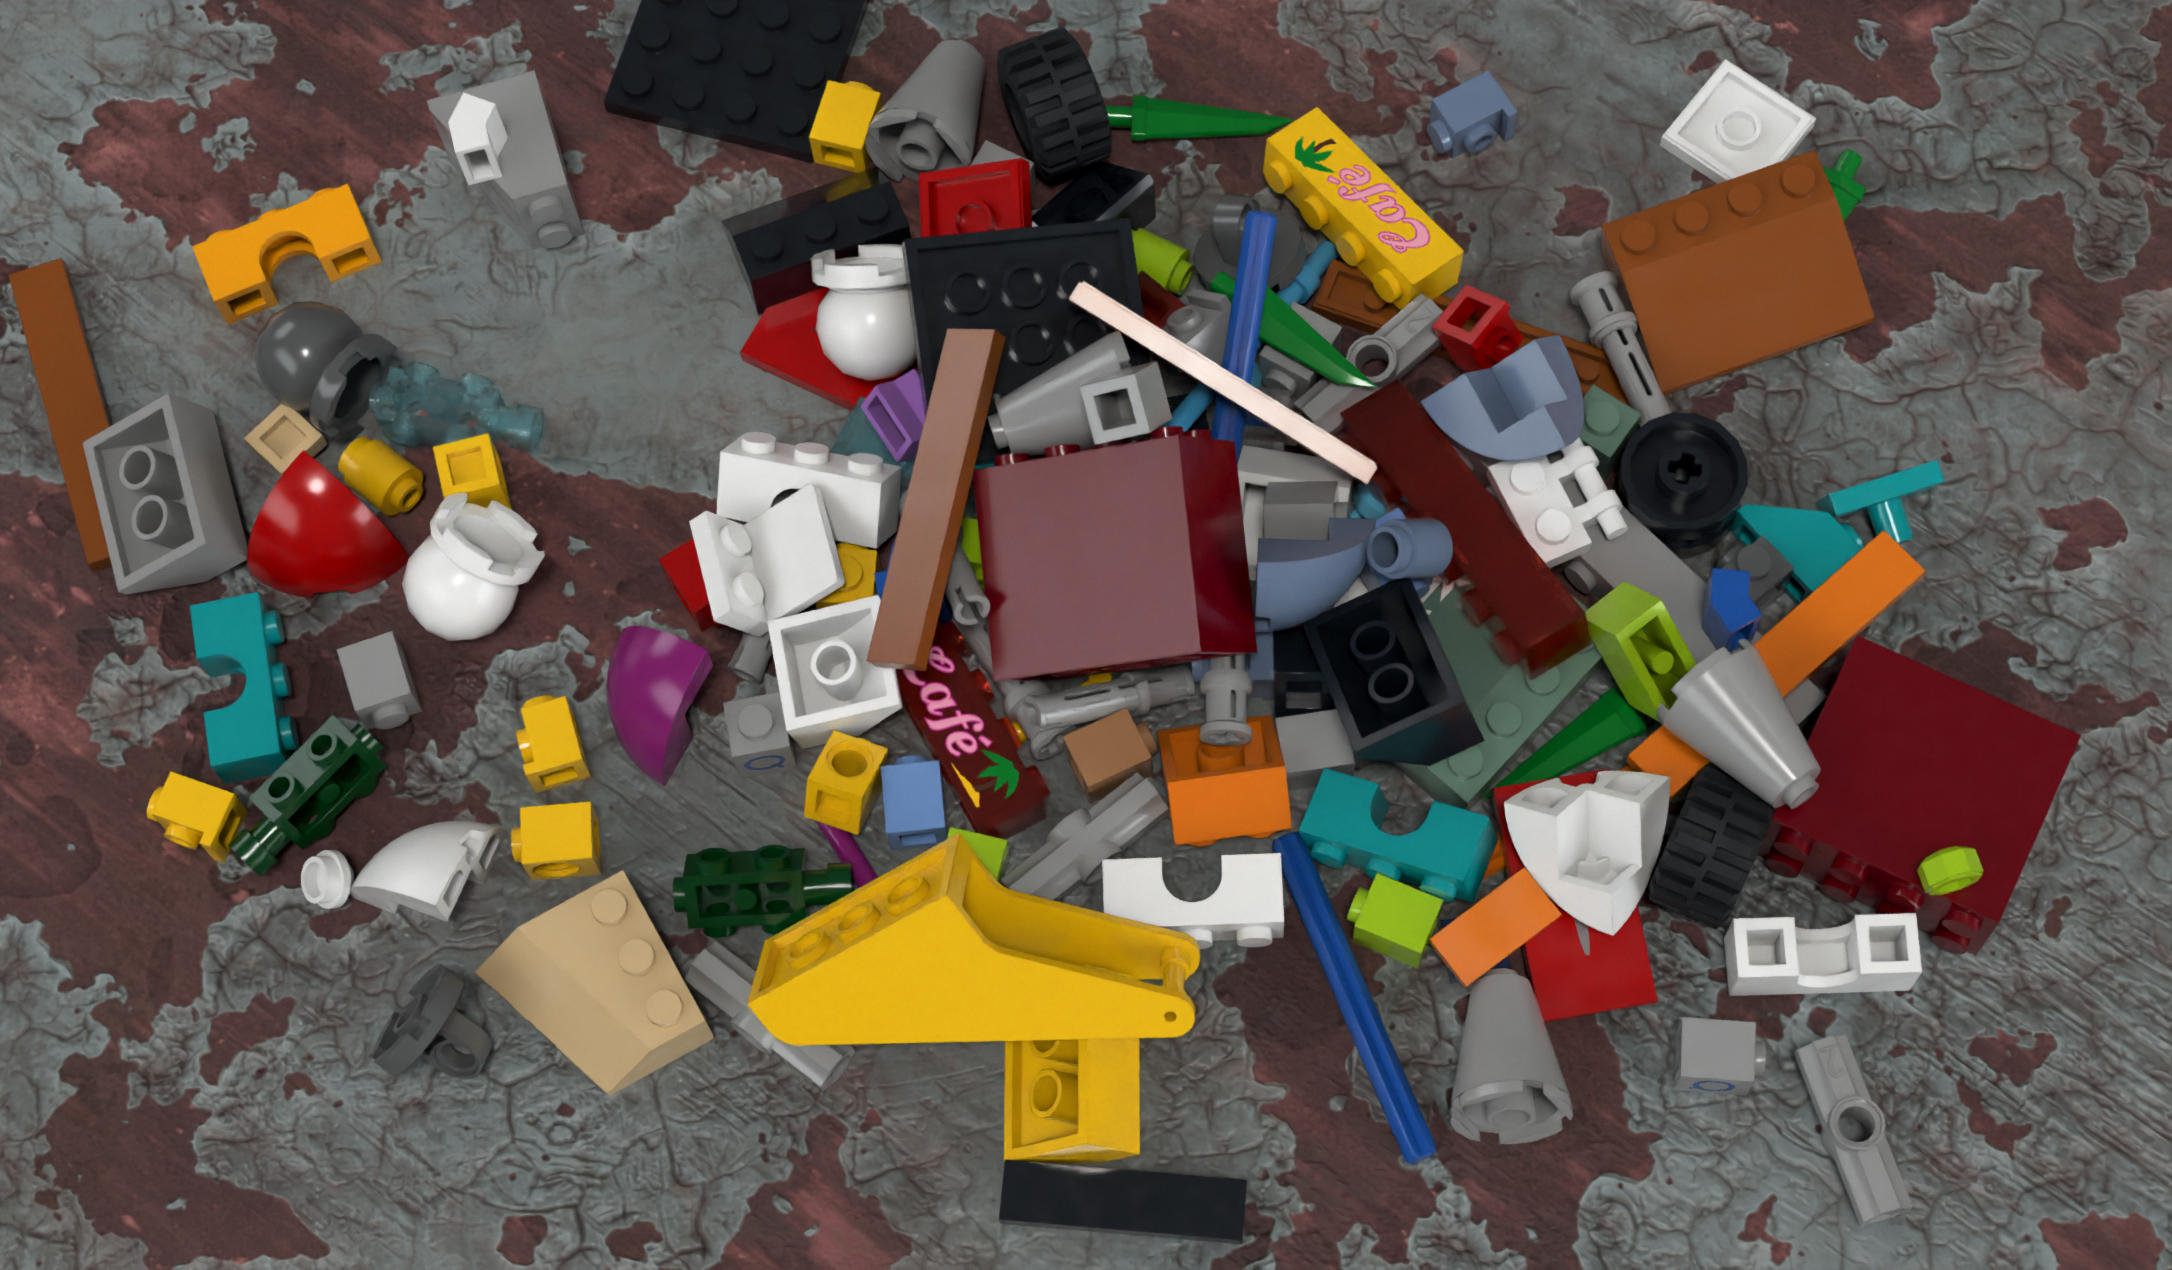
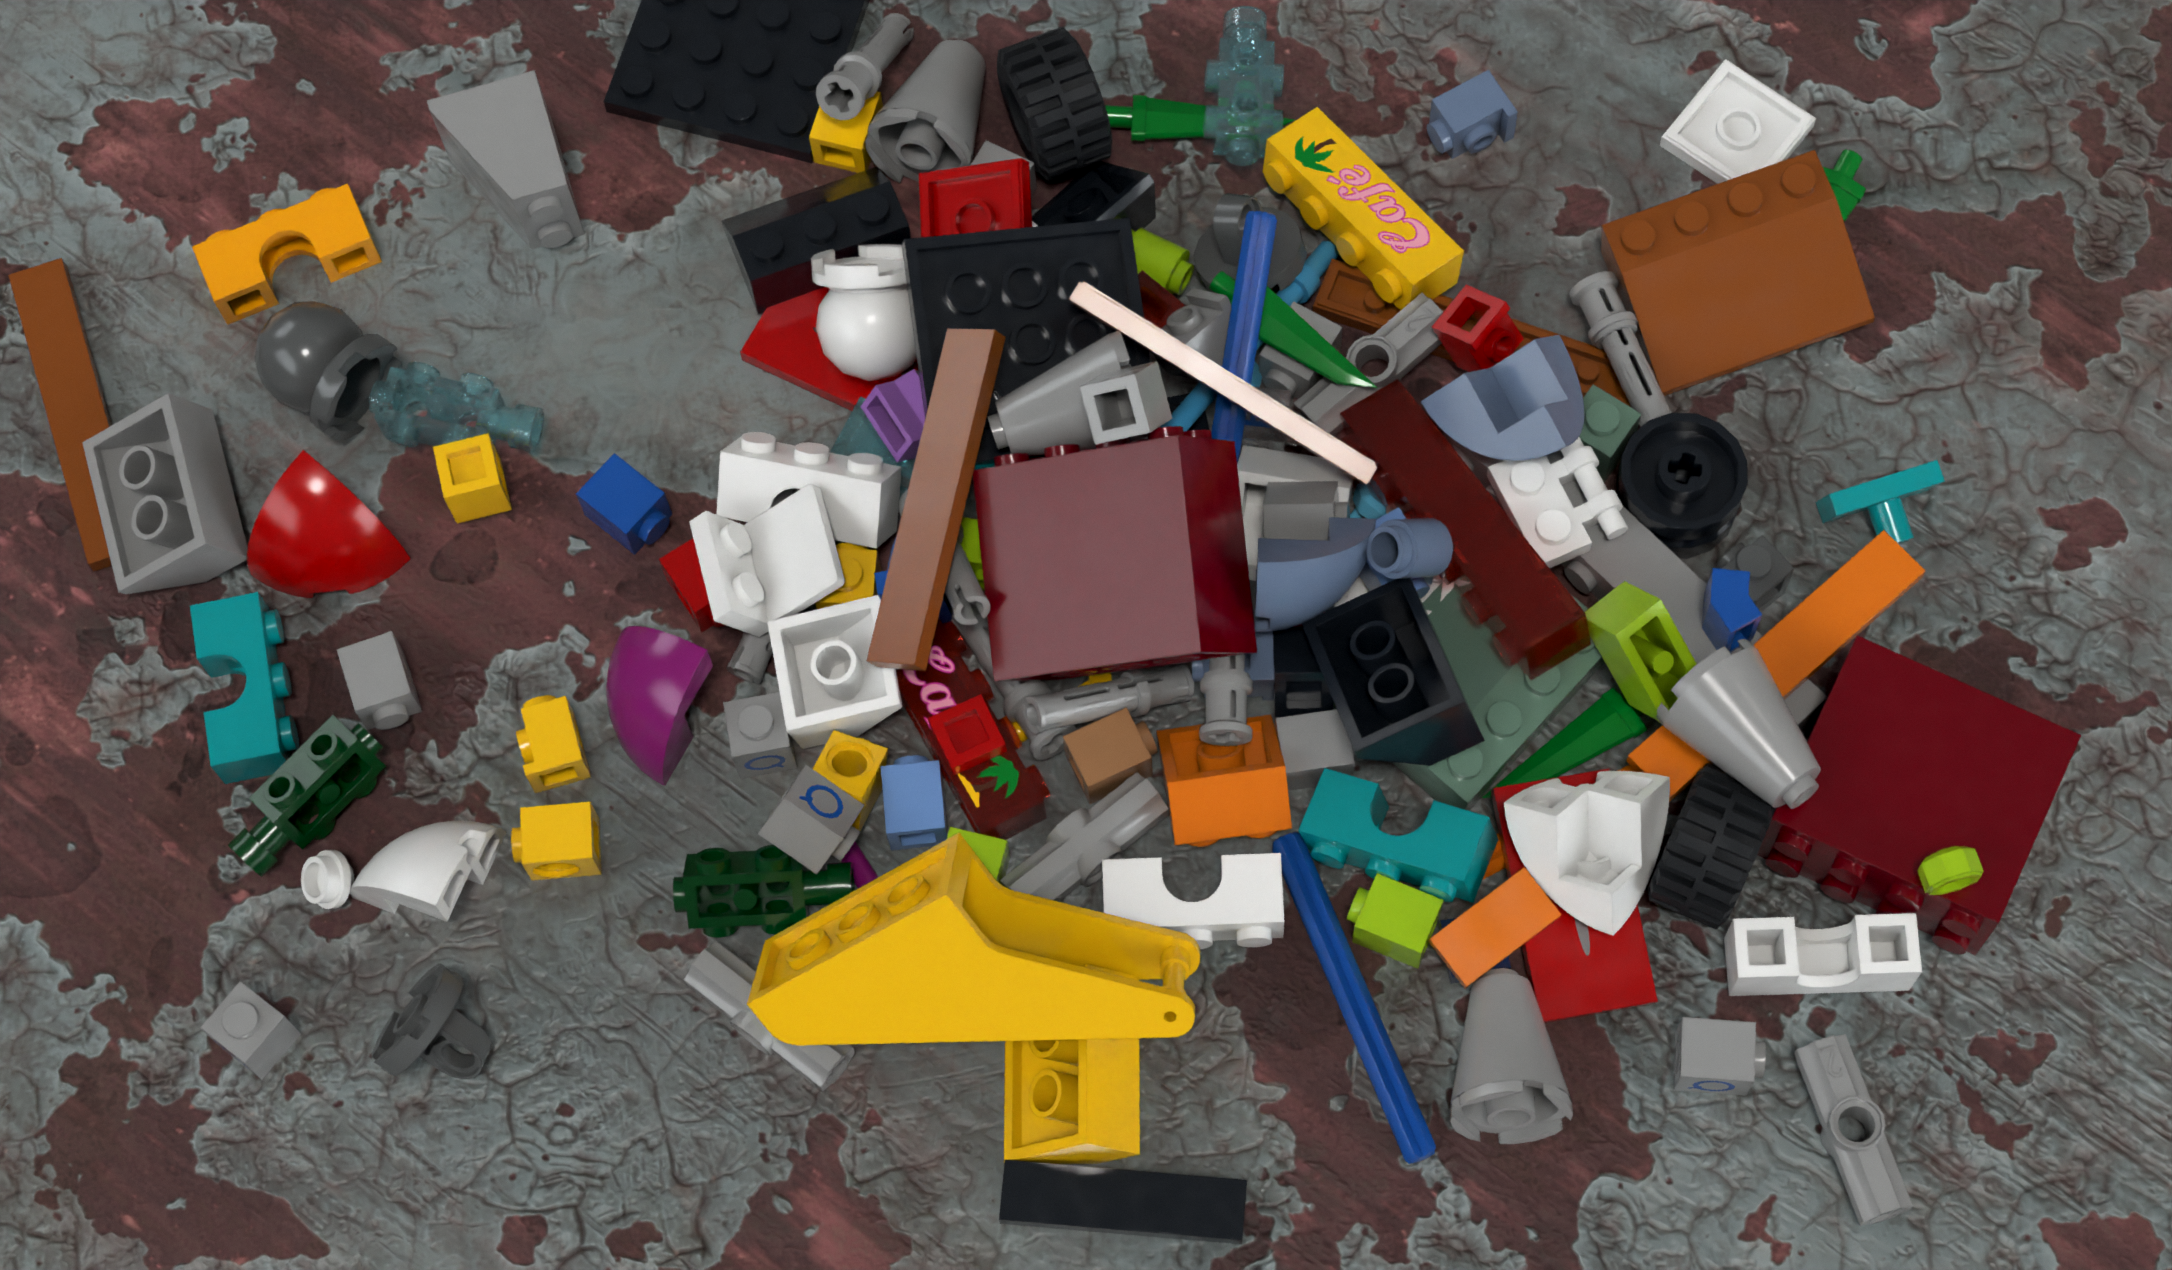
(197, 814): yellow brick -> none
(250, 1030): none -> light grey brick
(283, 438): tan plate -> none
(381, 475): yellow brick -> none
(469, 568): white tile -> none
(477, 138): white piece -> none
(599, 985): tan wedge -> none
(625, 504): none -> blue brick
(813, 821): none -> light grey brick
(859, 72): none -> light grey pin
(967, 734): none -> red tile
(1243, 82): none -> clear light blue brick
(1806, 538): teal slope -> none

